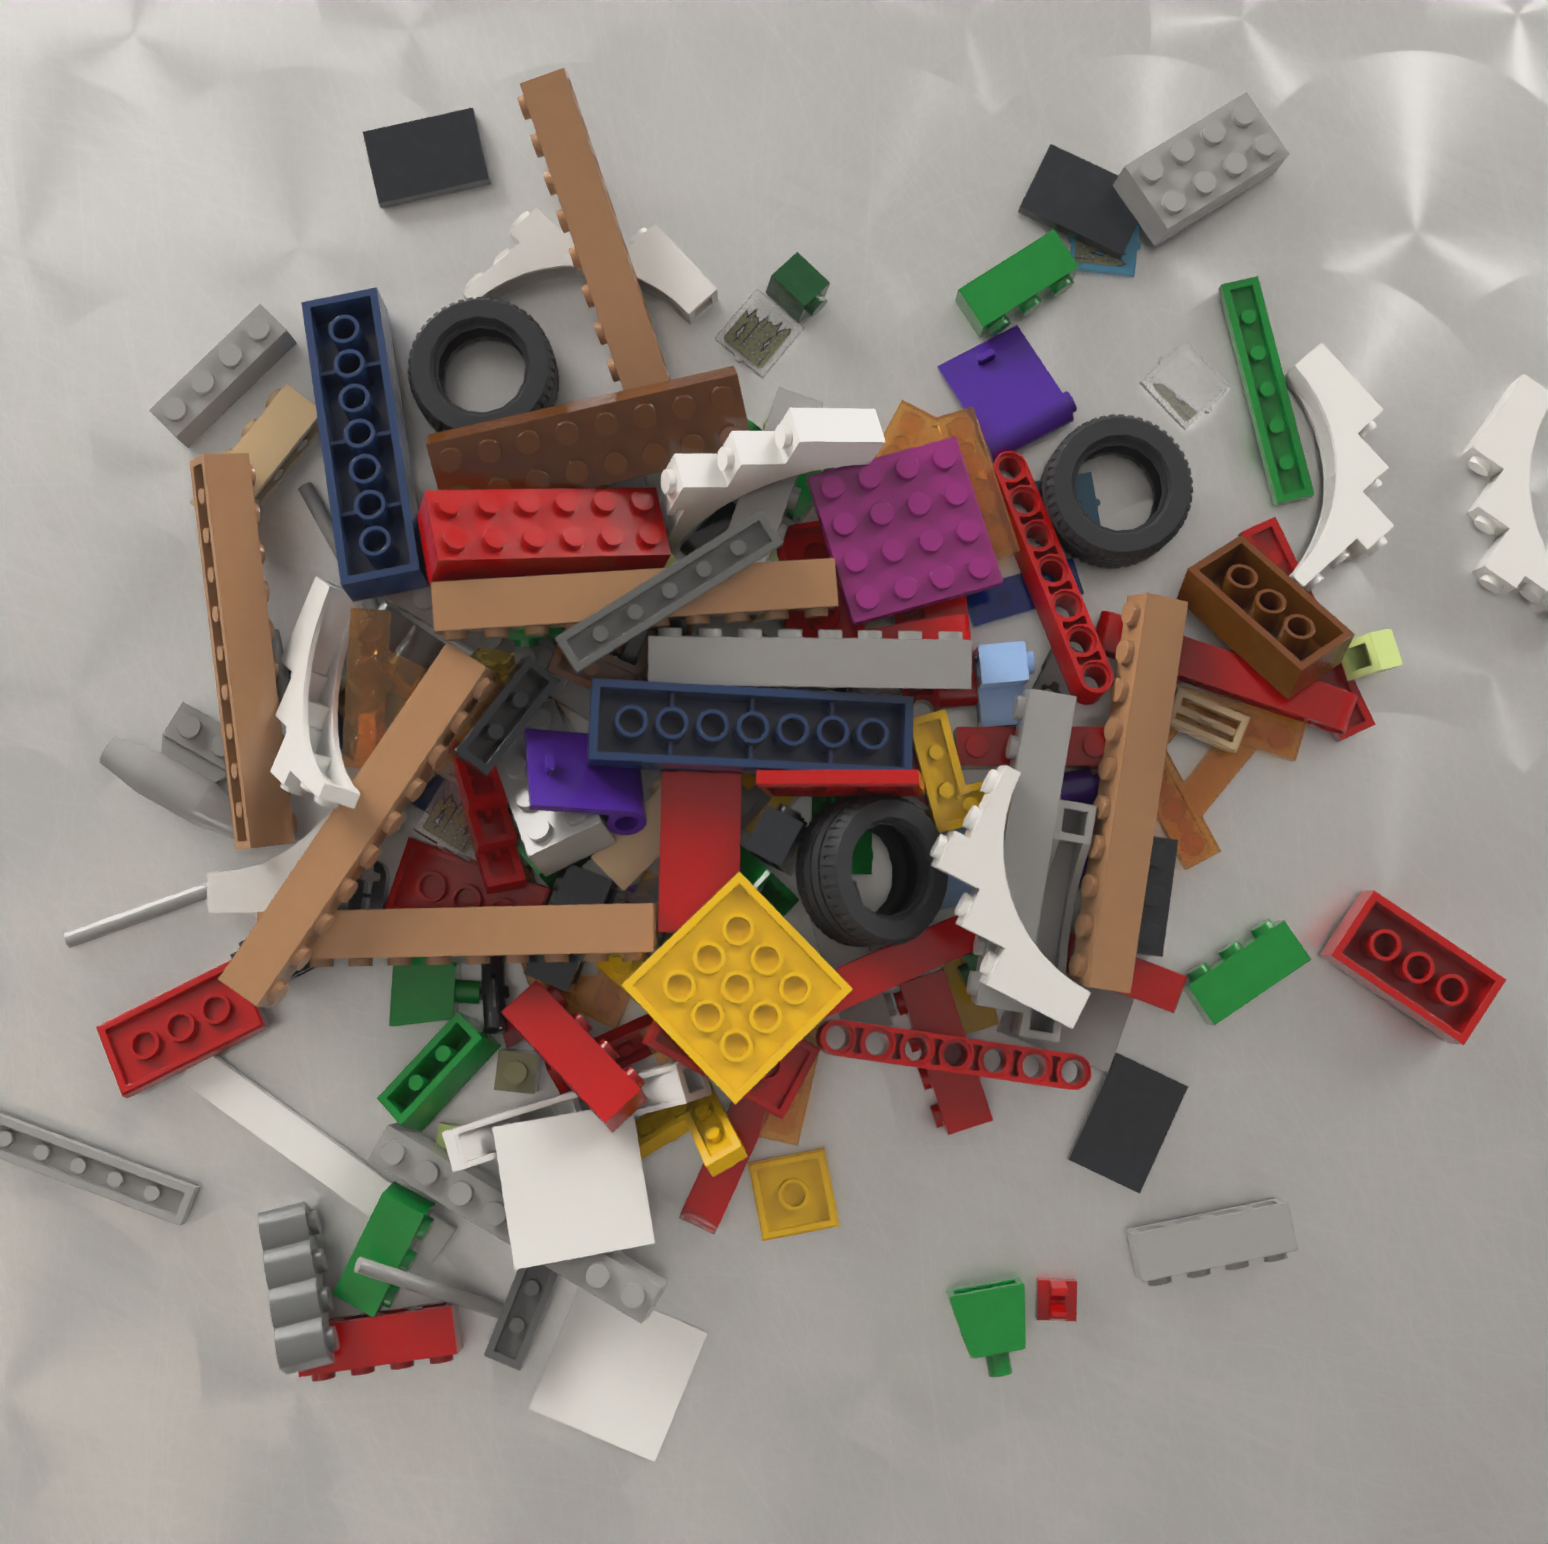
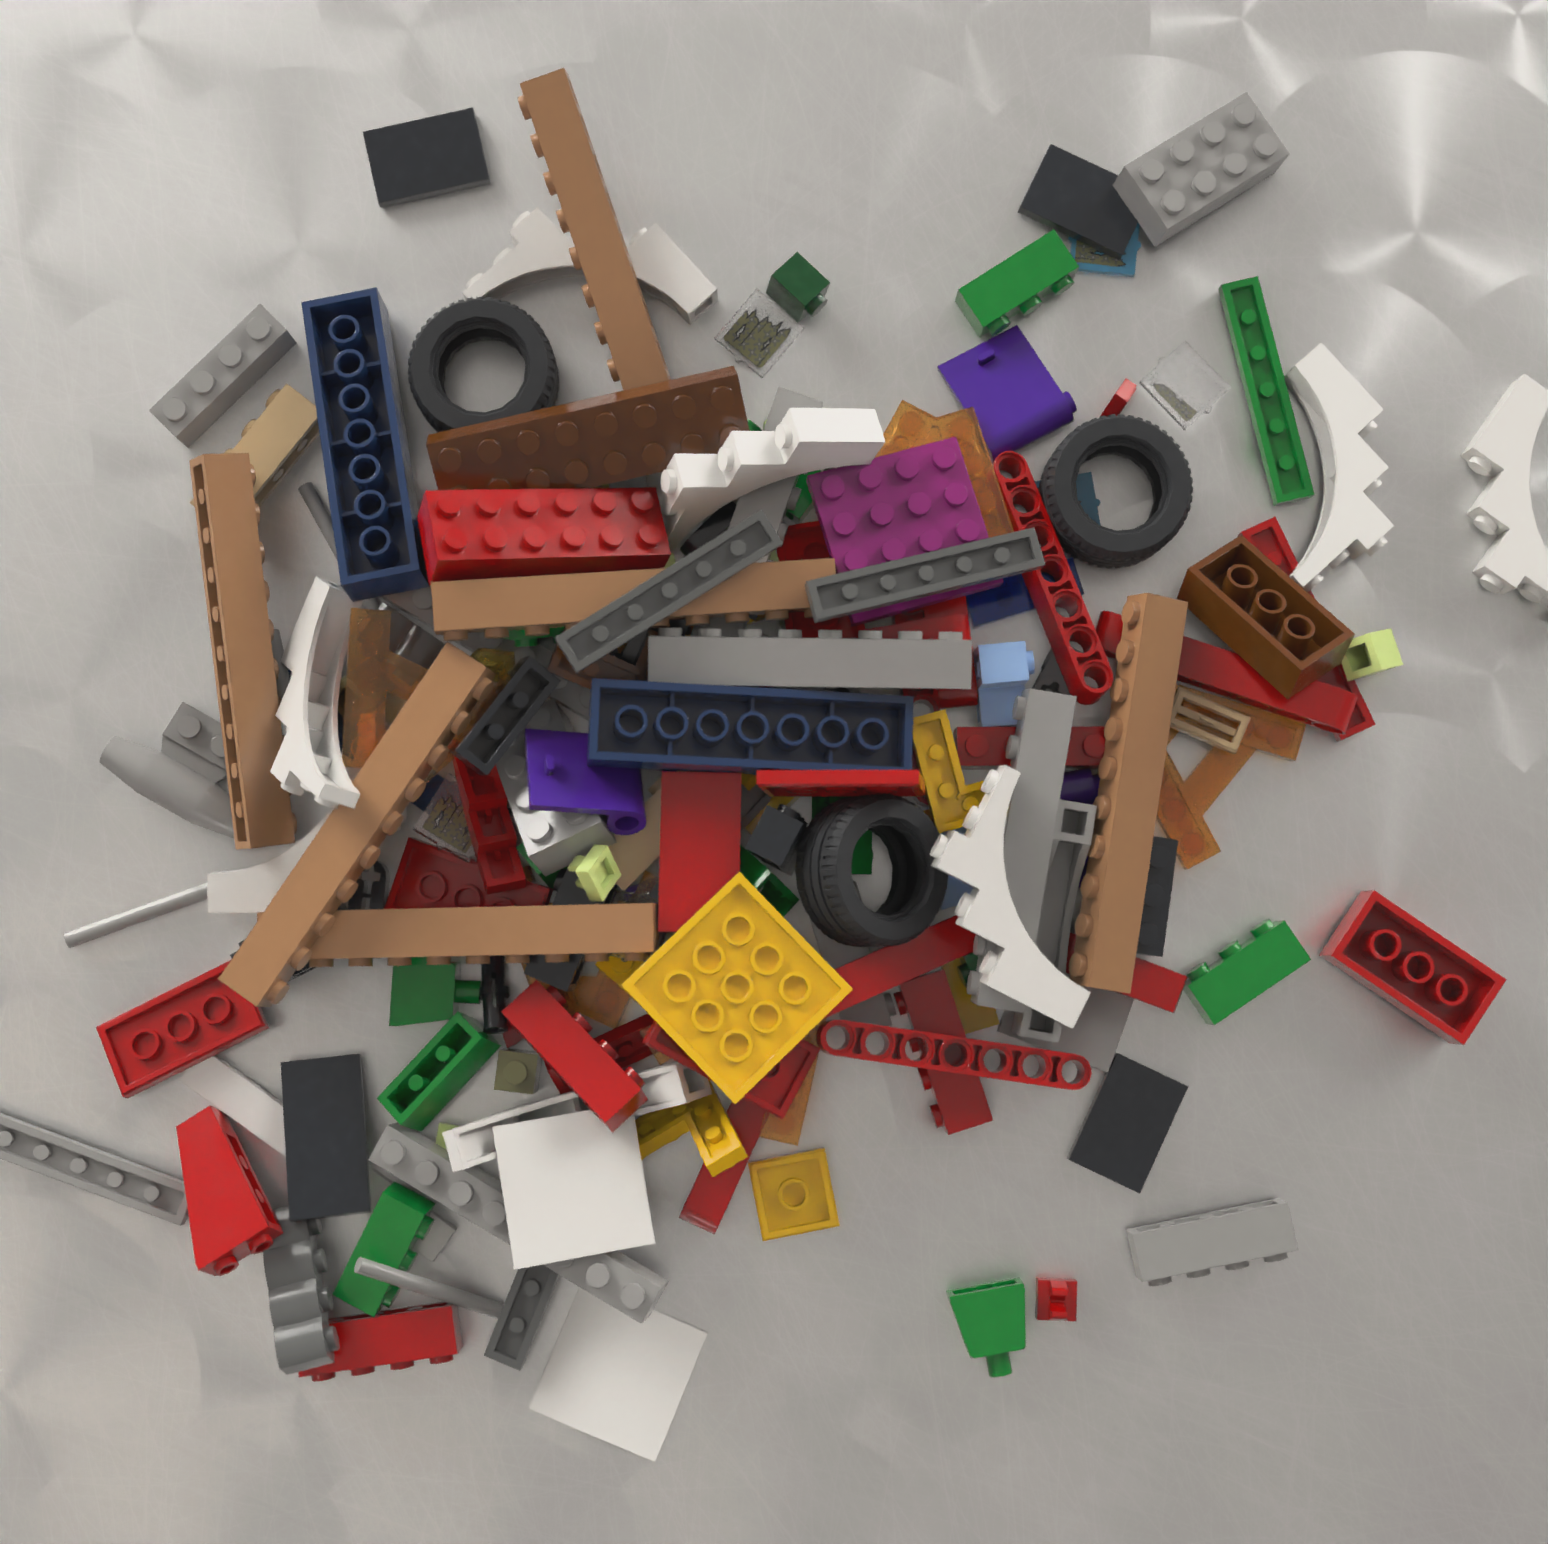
(222, 1194): none -> red slope
(325, 1137): none -> black tile
(596, 872): none -> yellowish green tile
(924, 575): none -> dark grey plate
(1120, 398): none -> red tile

